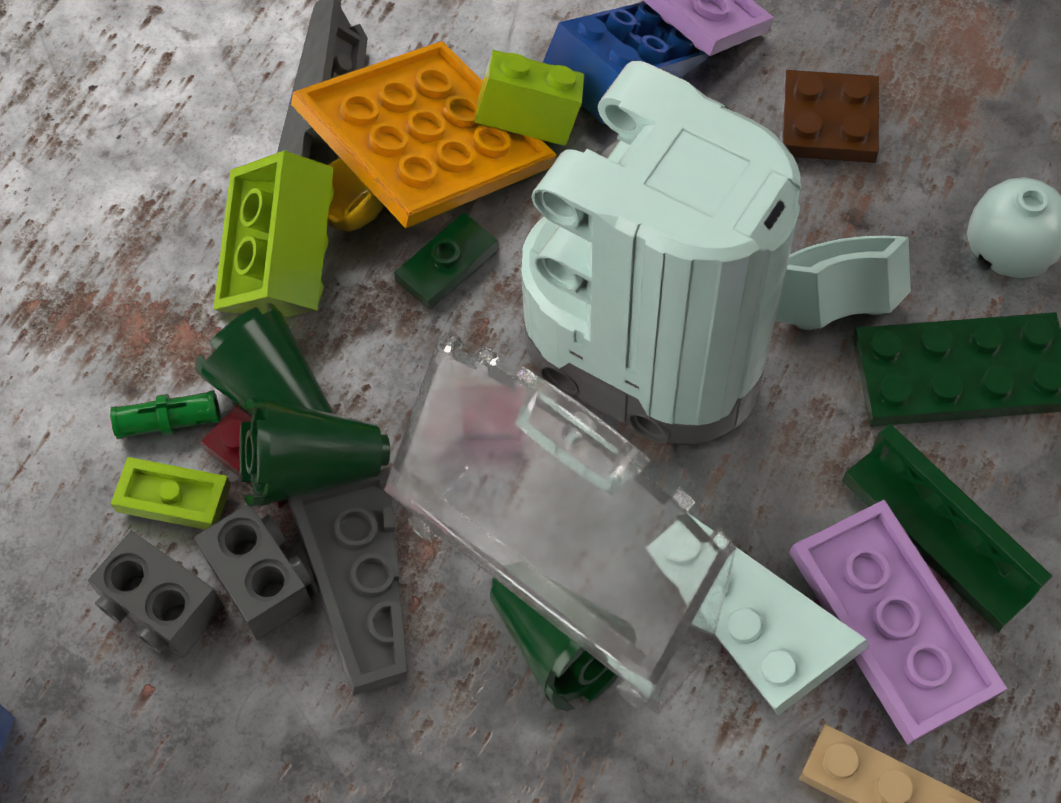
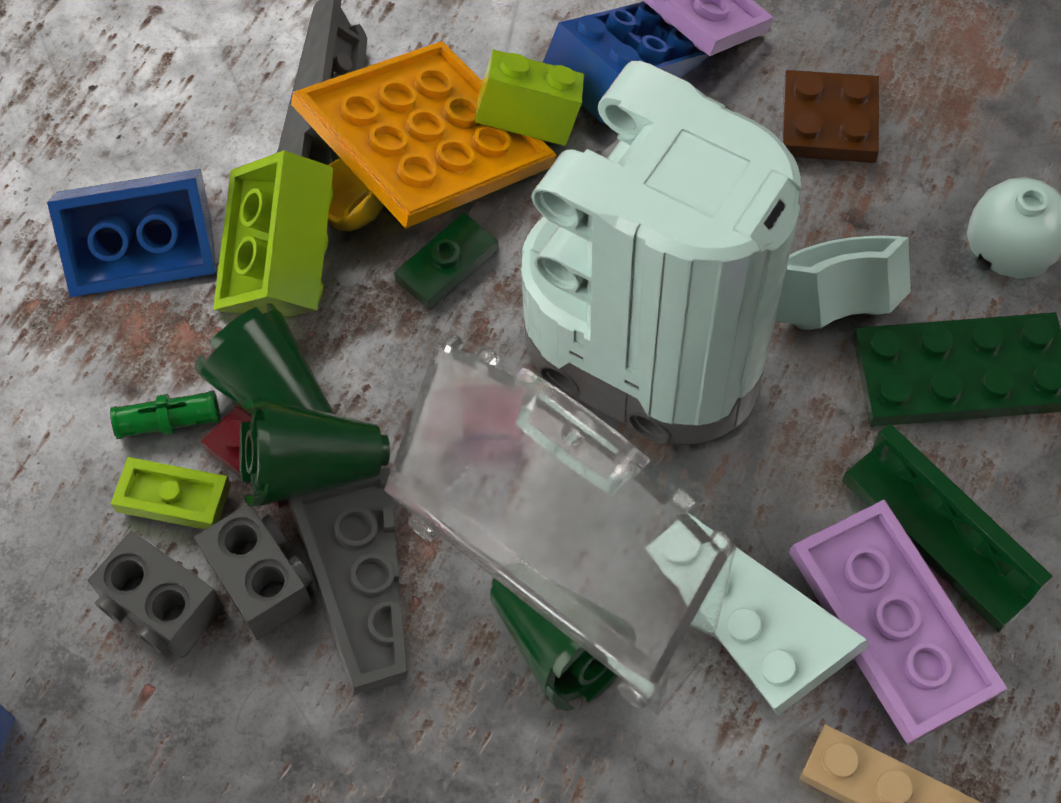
(133, 232): none -> blue slope

